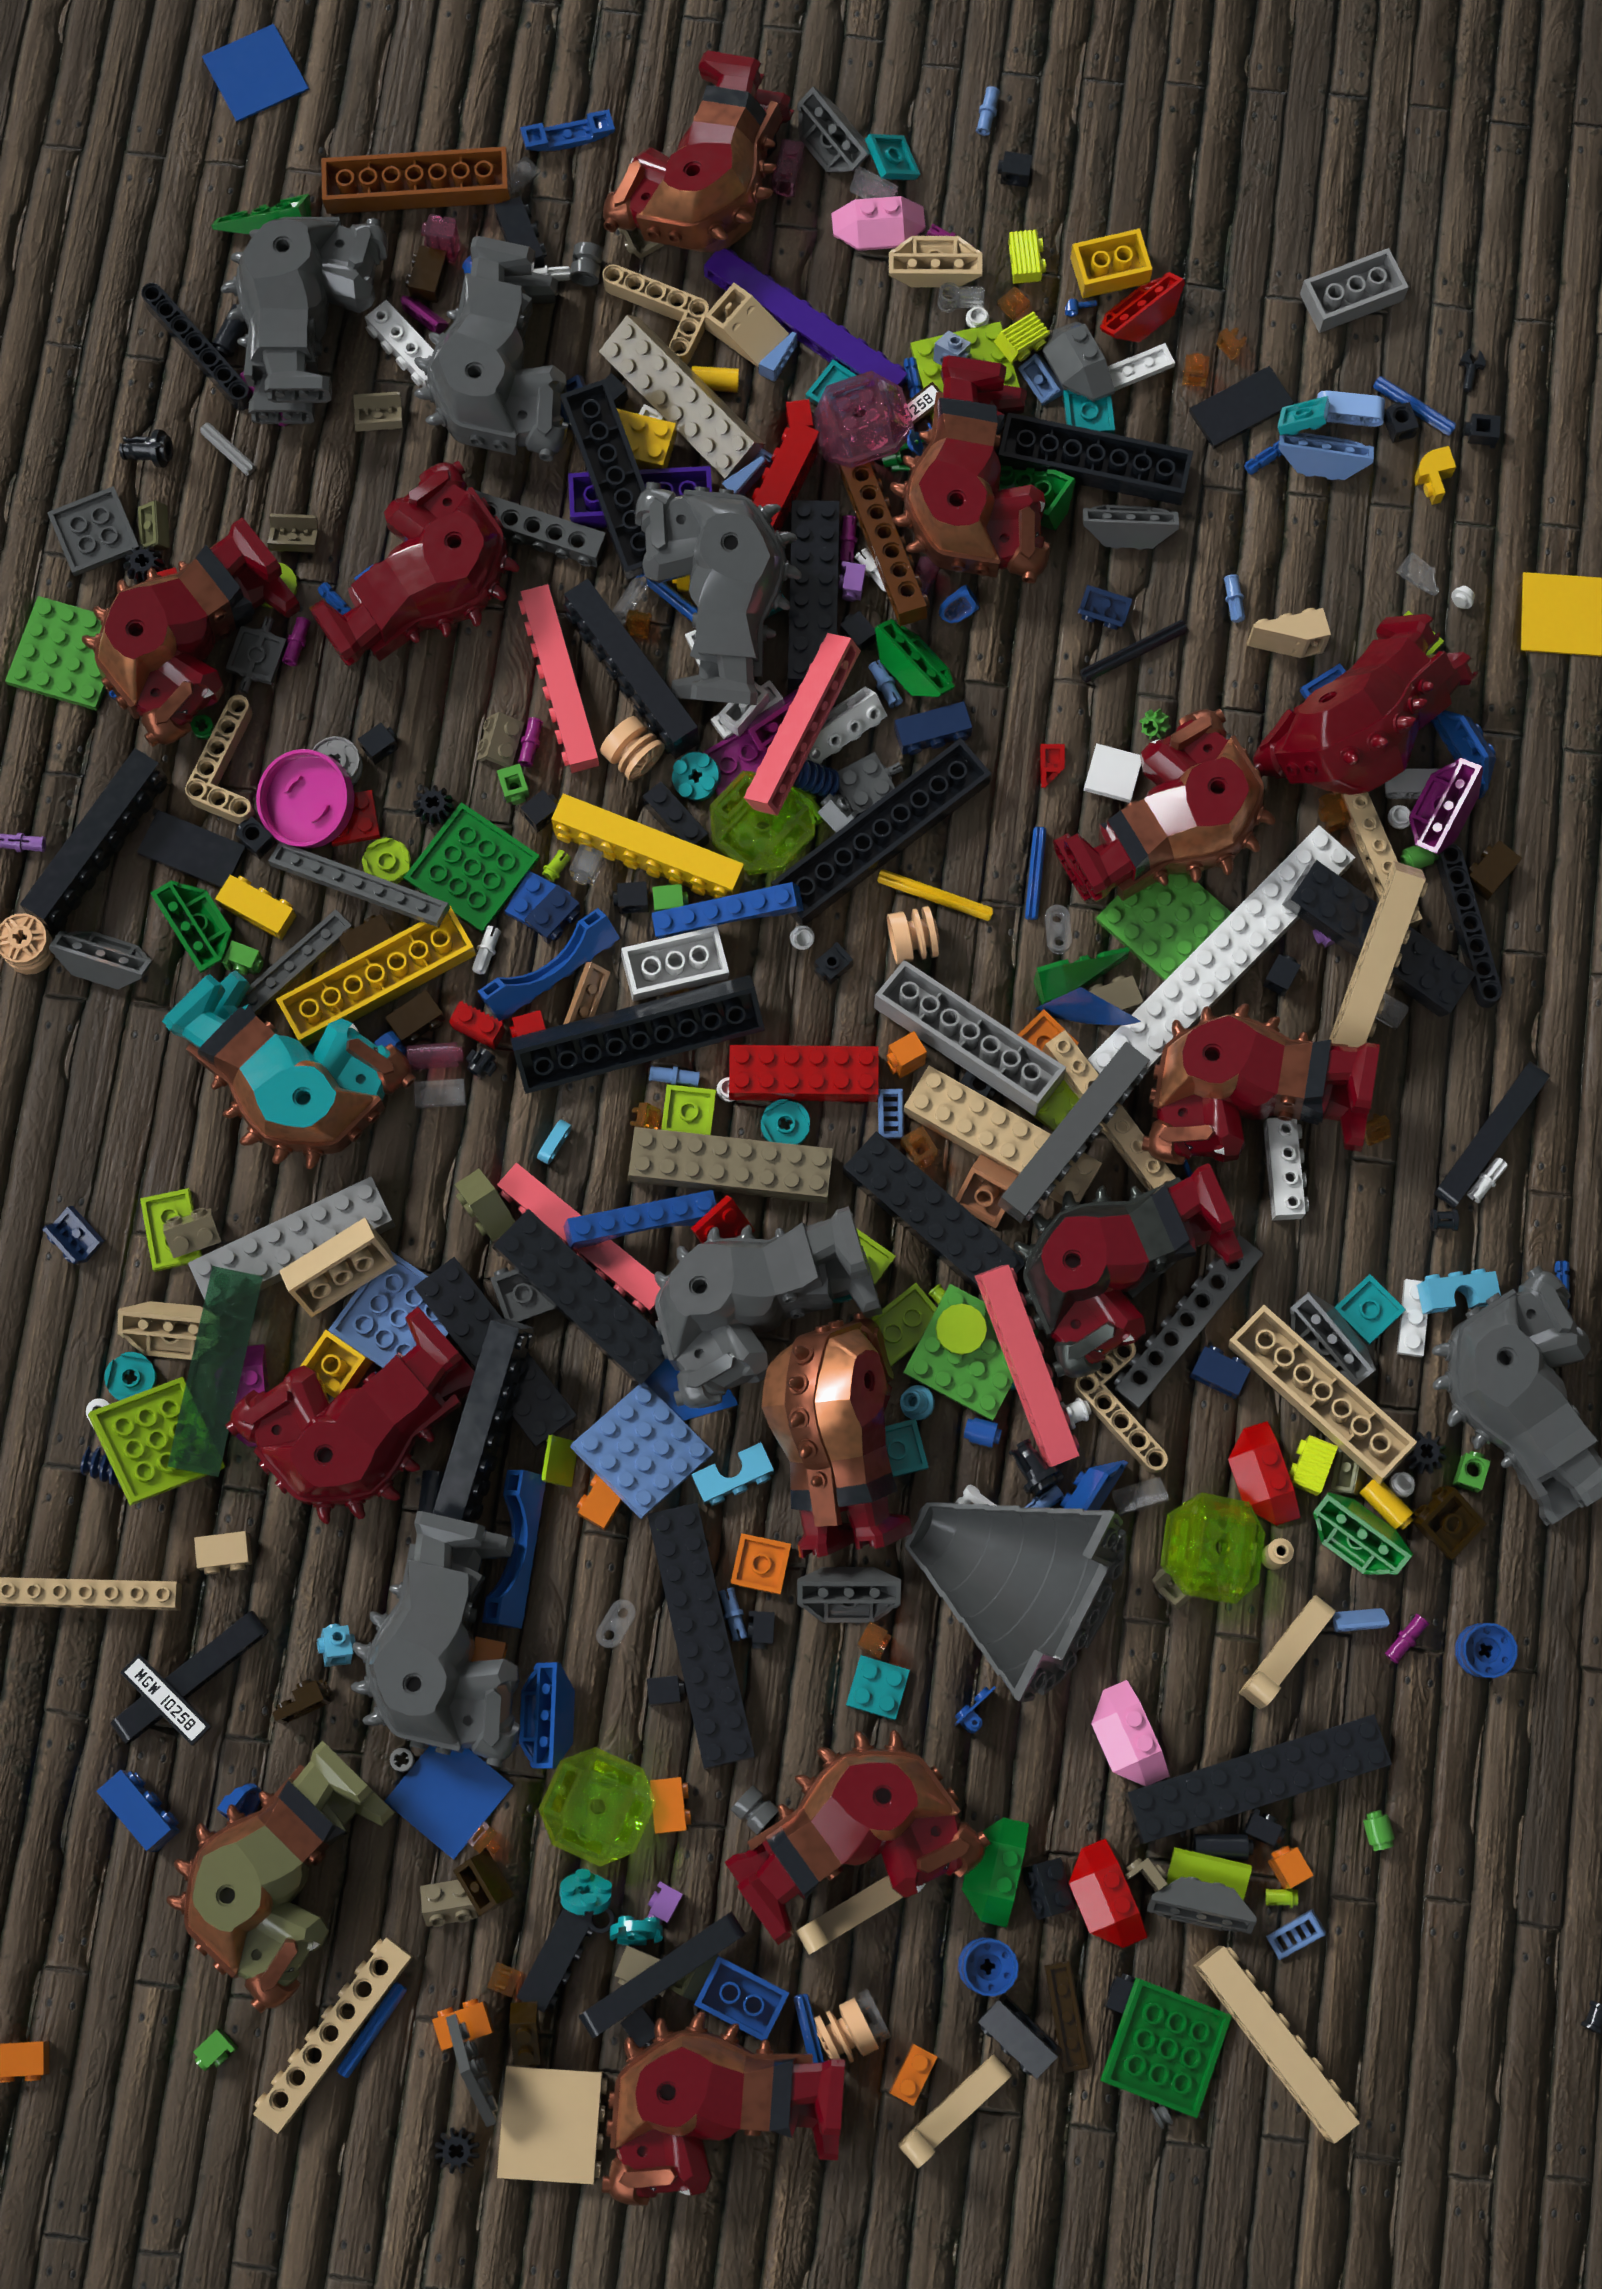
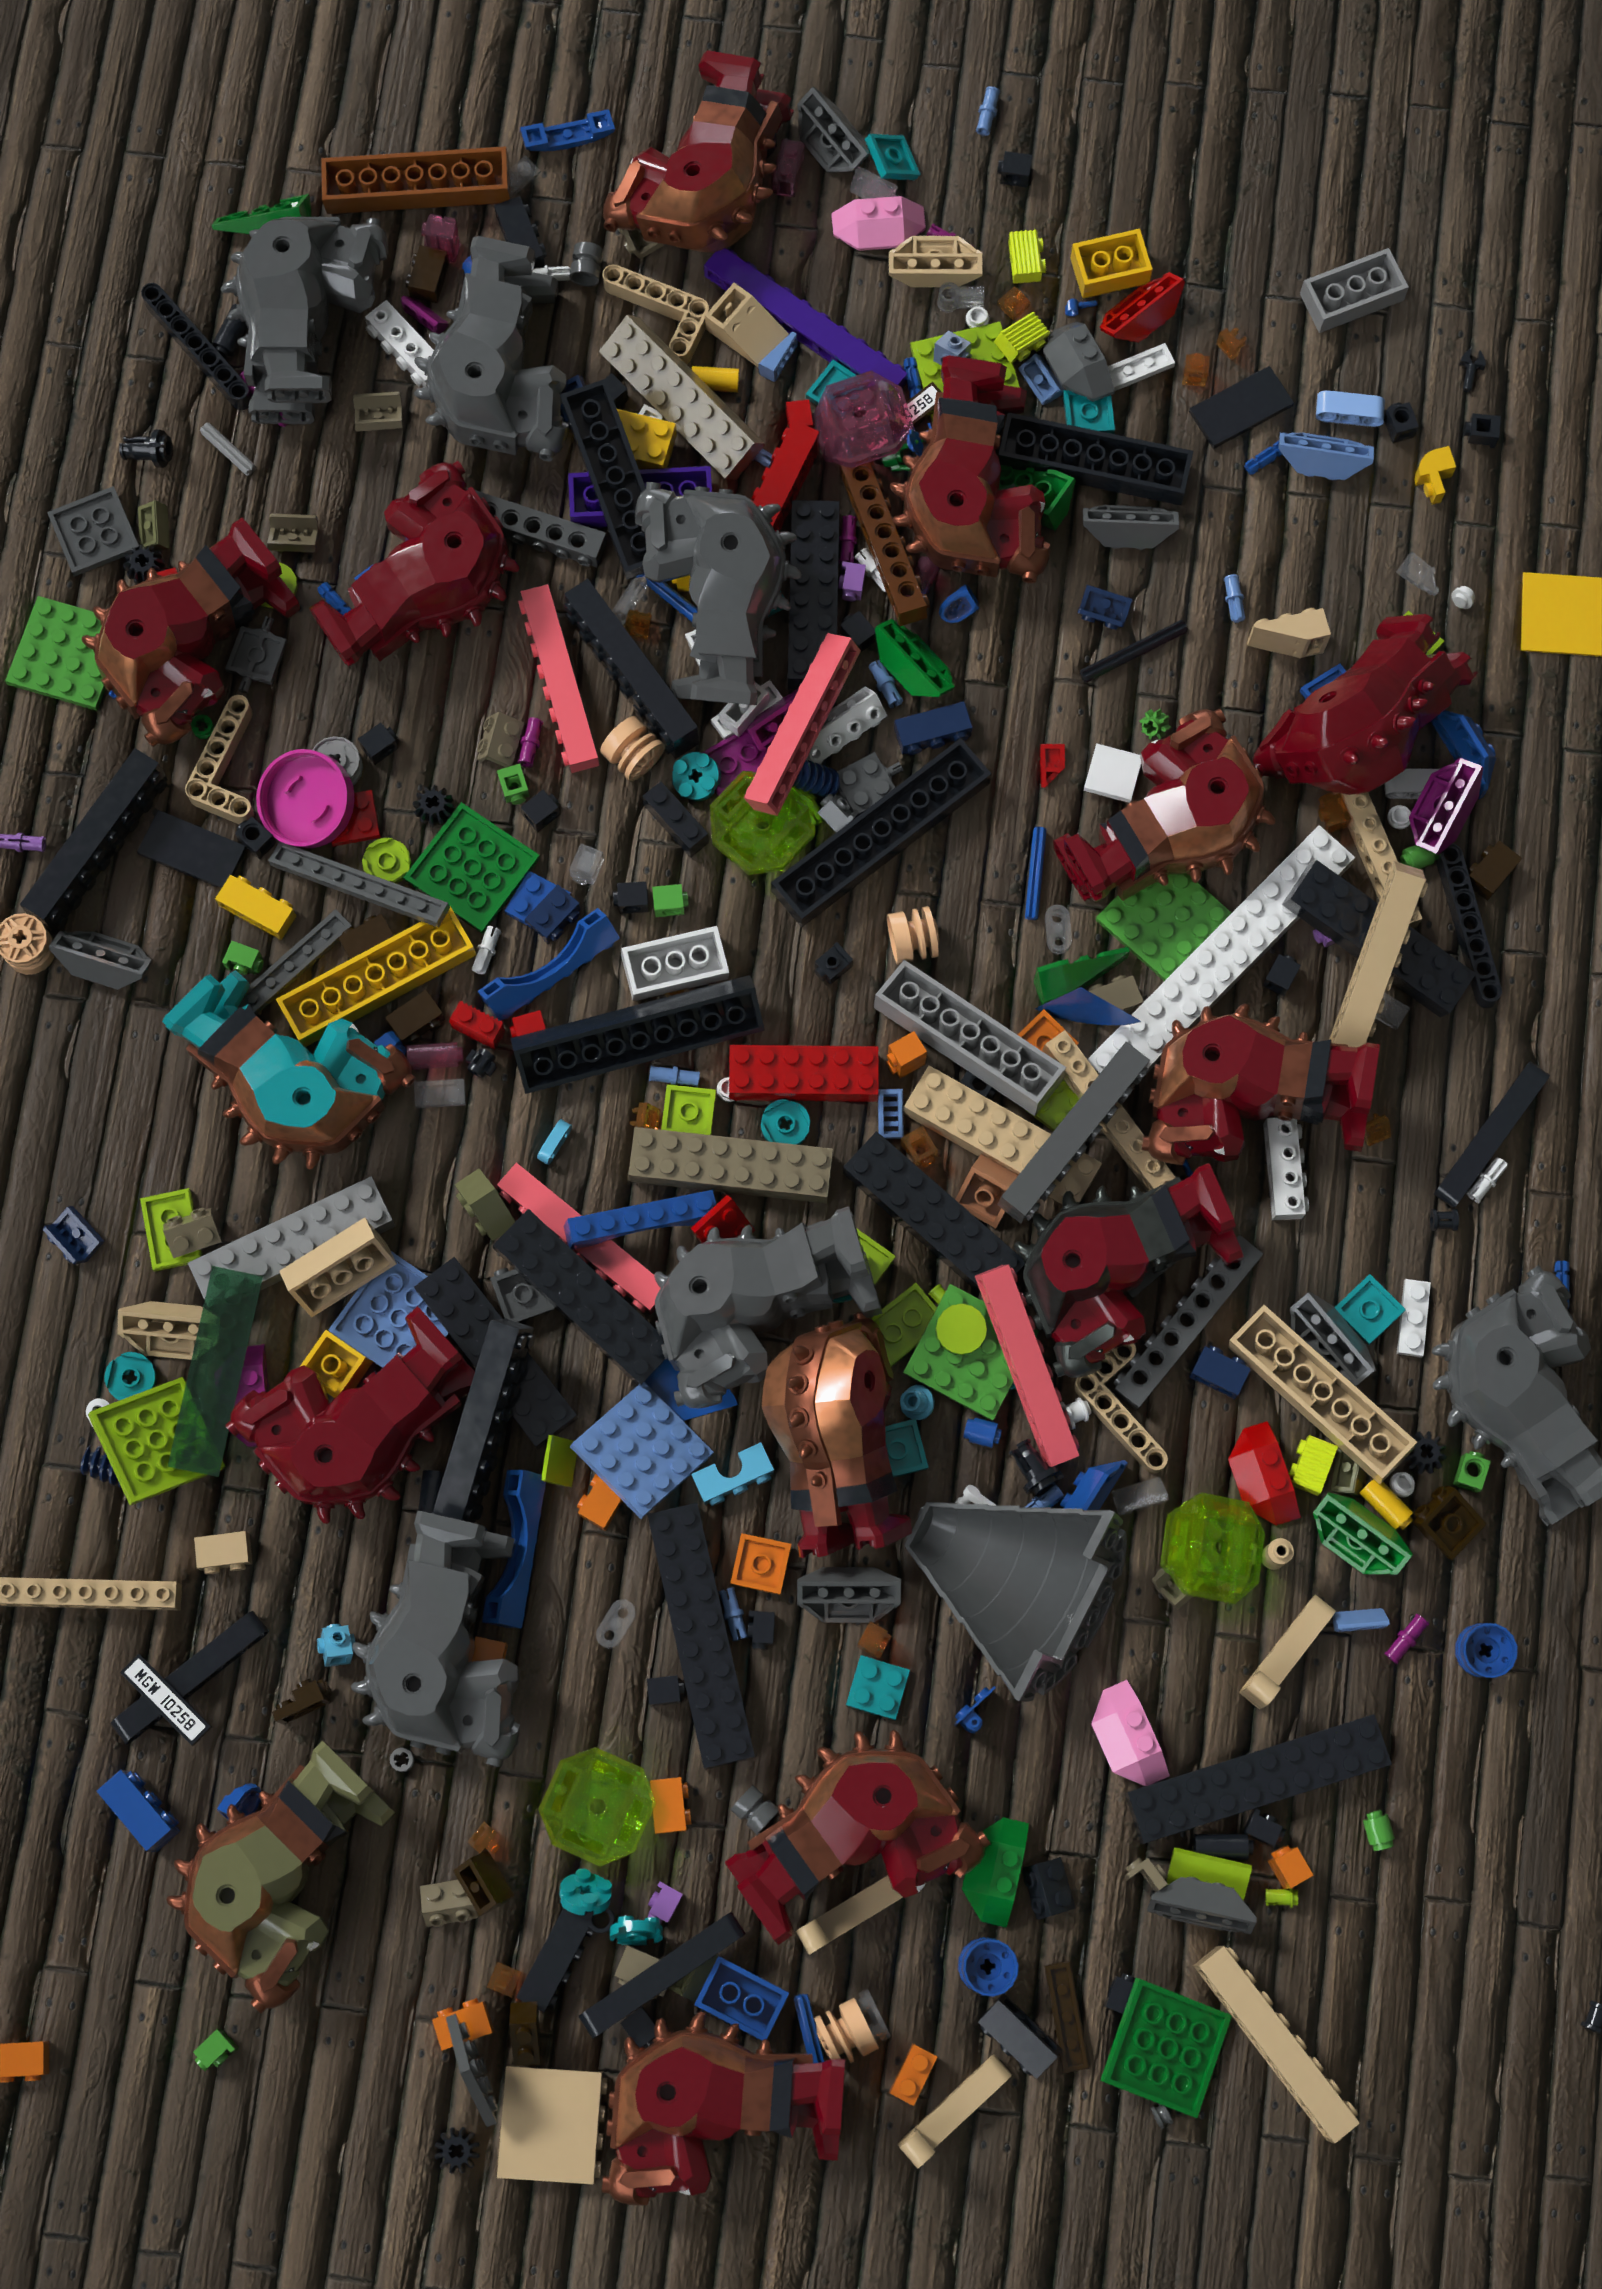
(195, 922): green wedge -> none
(255, 73): blue piece -> none
(279, 2117): tan brick -> none
(296, 641): magenta pin -> none
(371, 2030): blue axle -> none
(448, 1797): blue piece -> none
(547, 1715): blue wedge -> none
(555, 867): lime pin -> none
(587, 993): medium nougat plate -> none
(647, 848): yellow brick -> none
(745, 478): medium blue slope -> none
(748, 905): blue arch -> none
(802, 937): white plate -> none
(935, 895): yellow axle -> none
(1105, 1896): red wedge -> none
(1303, 415): teal plate -> none
(1312, 1917): medium blue slope -> none
(1419, 408): blue axle -> none
(1438, 1293): medium azure arch -> none

